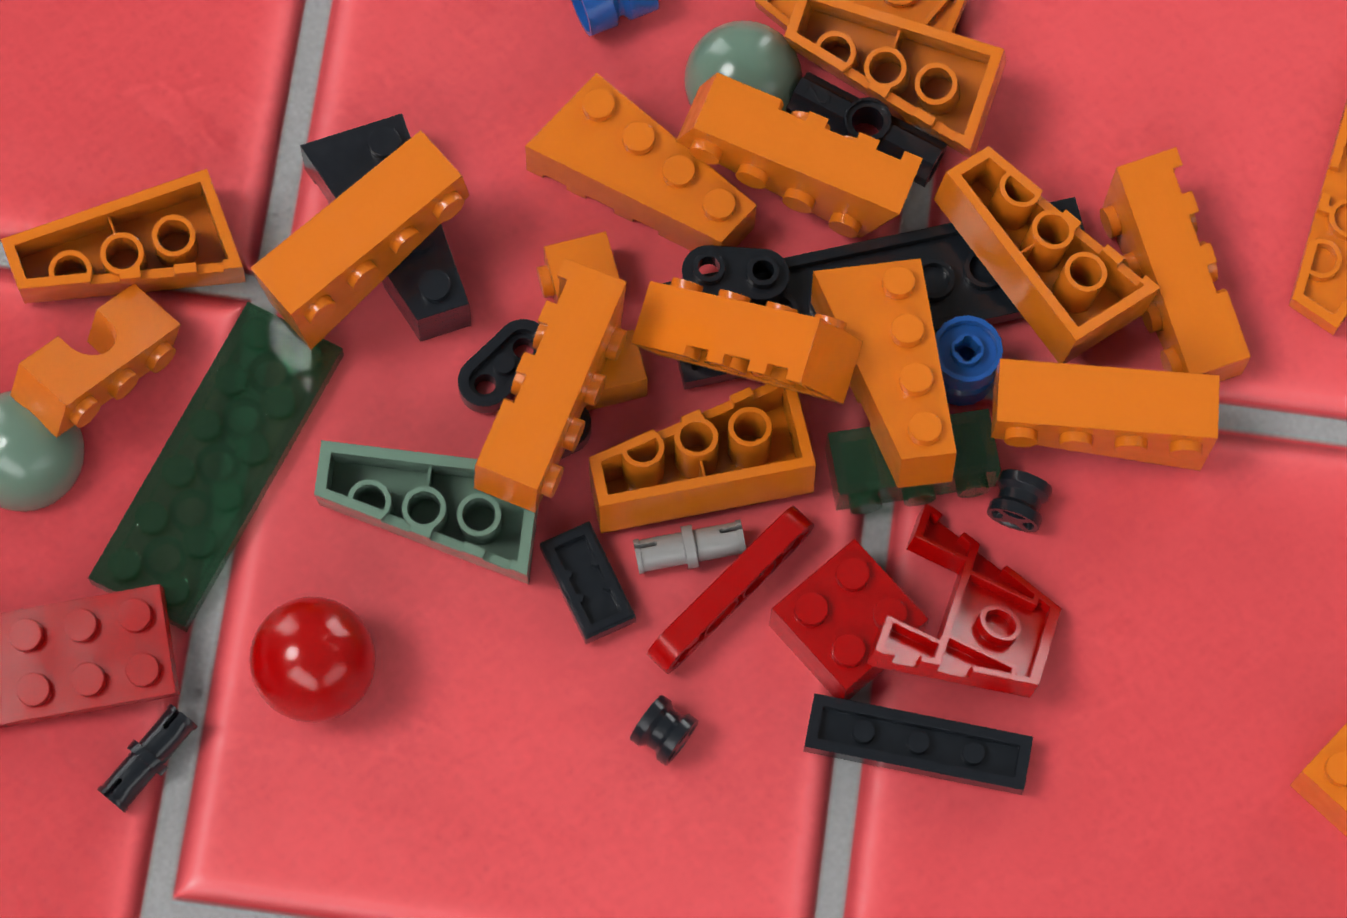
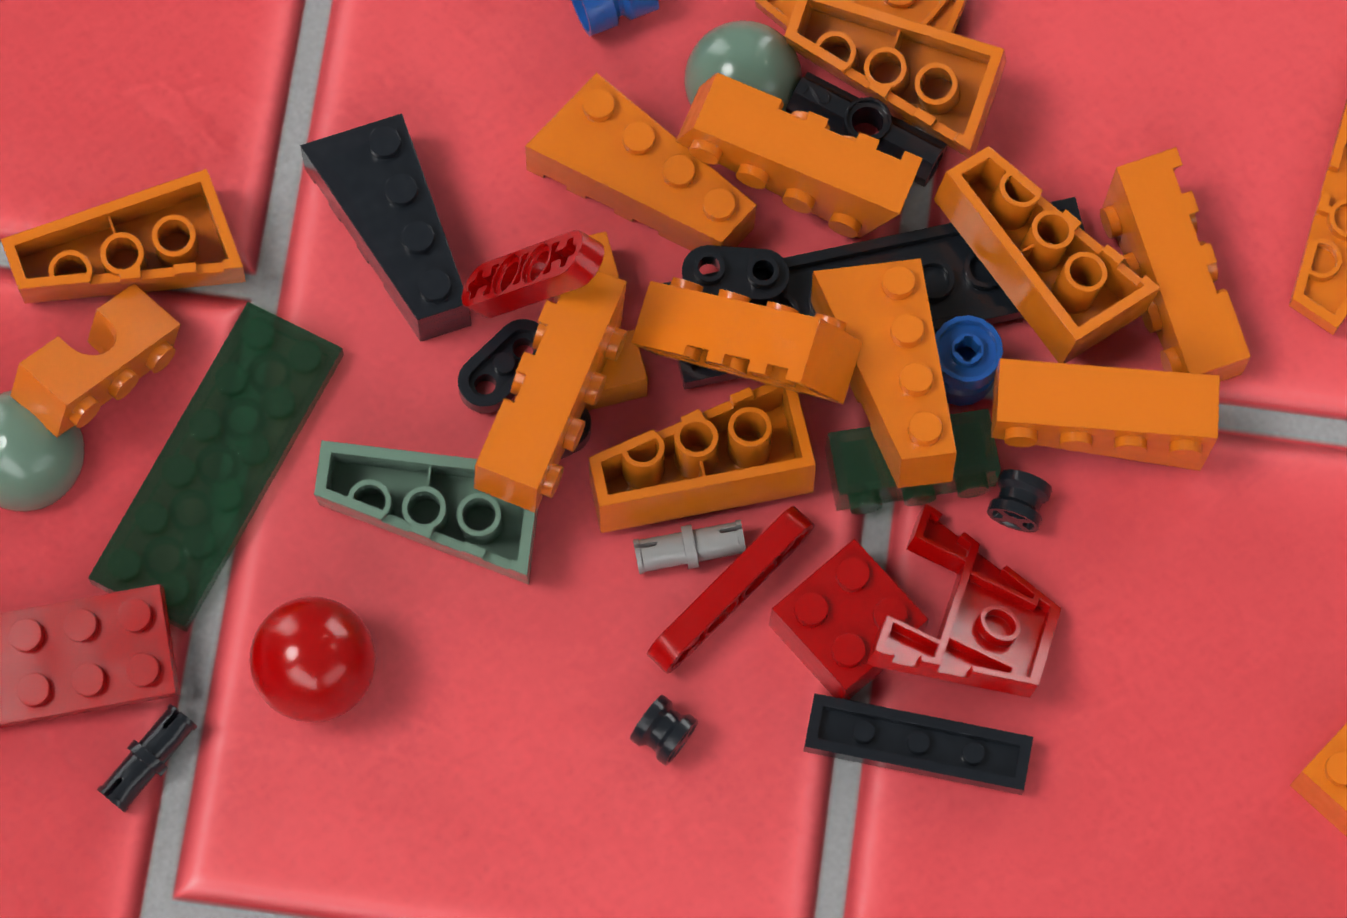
(360, 238): orange wedge -> none
(533, 274): none -> red beam
(587, 582): black plate -> none

